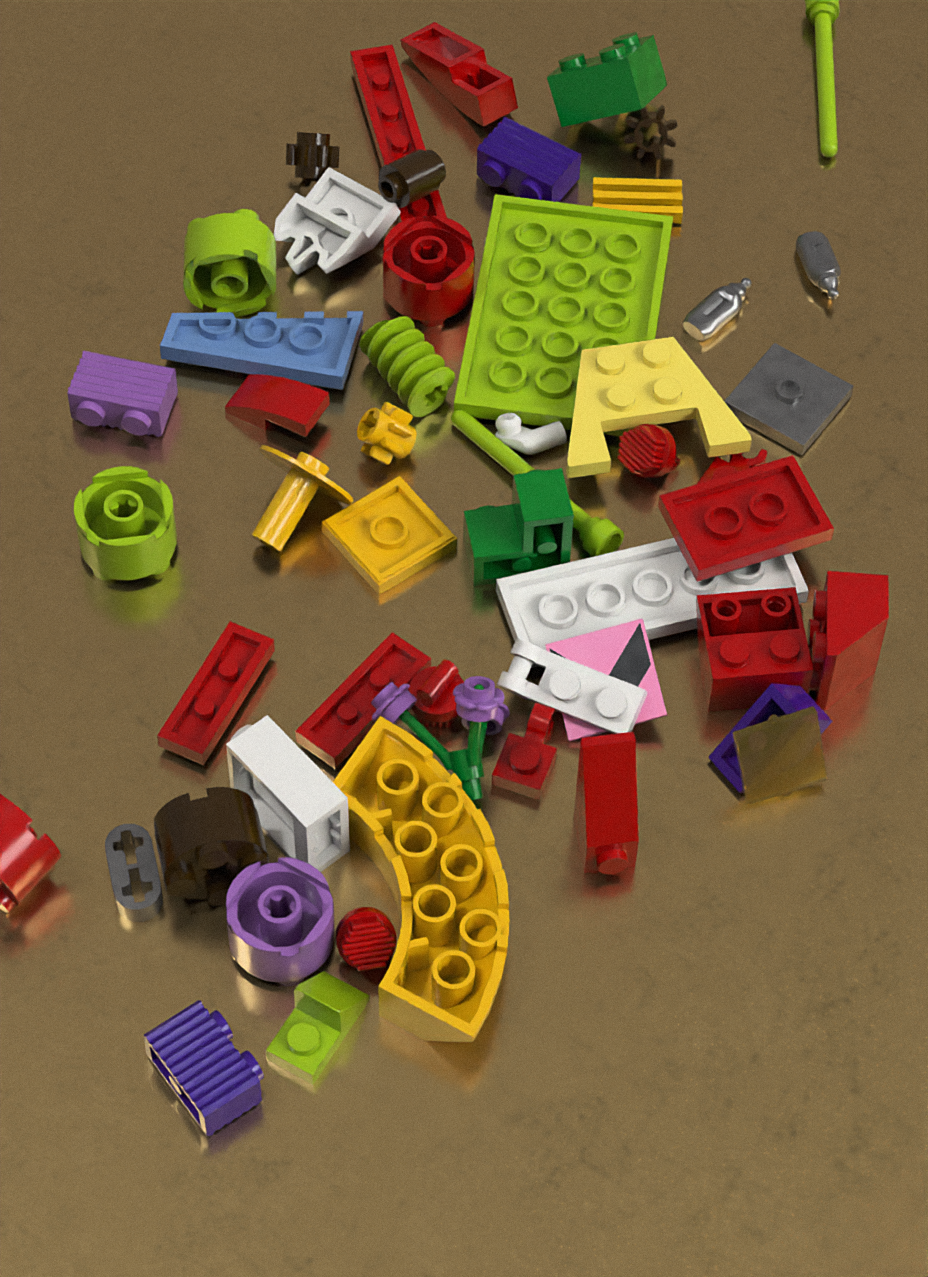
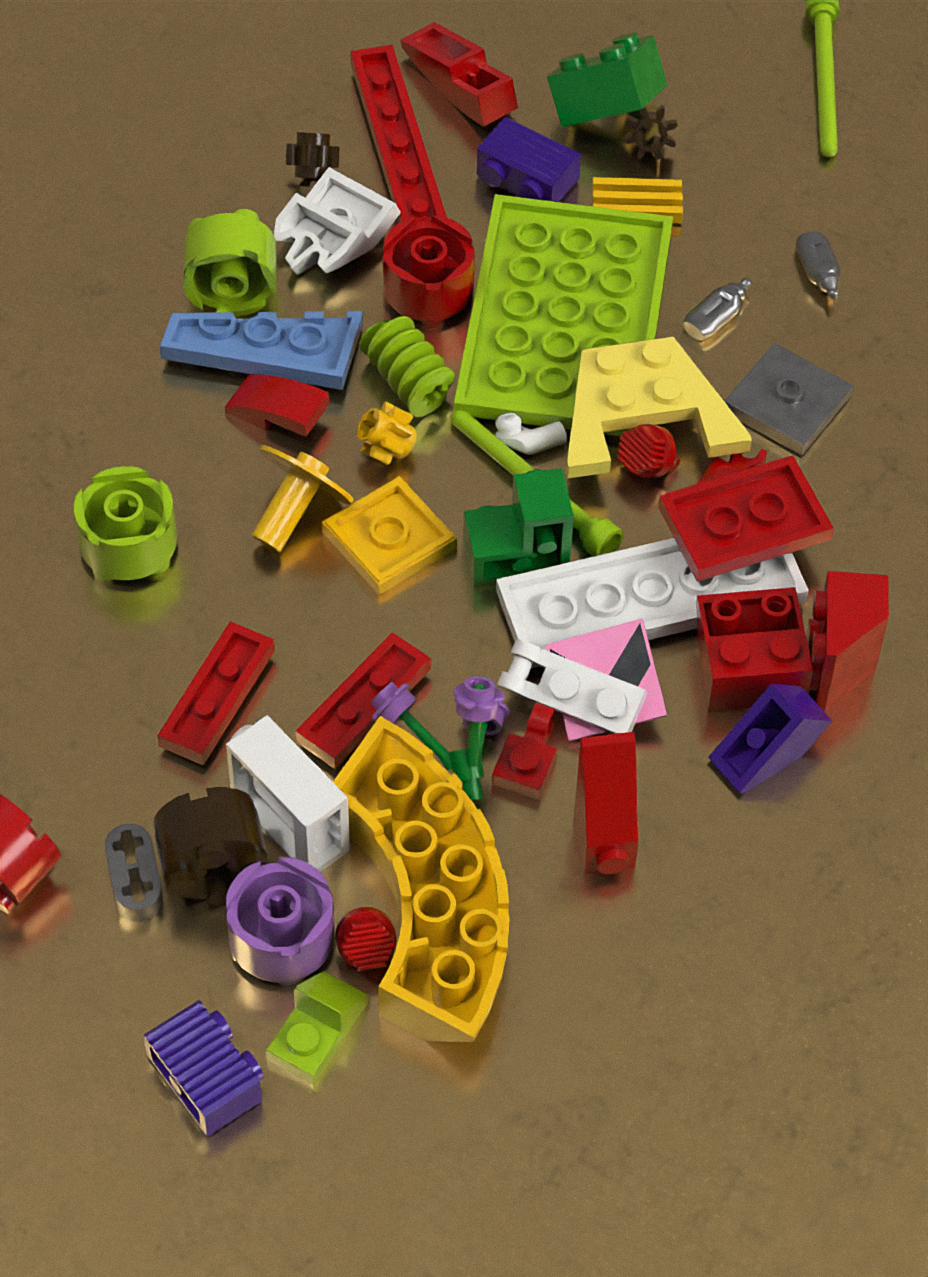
(122, 393): medium lavender brick -> none
(411, 177): dark brown brick -> none
(434, 694): red piece -> none
(780, 755): clear yellow piece -> none

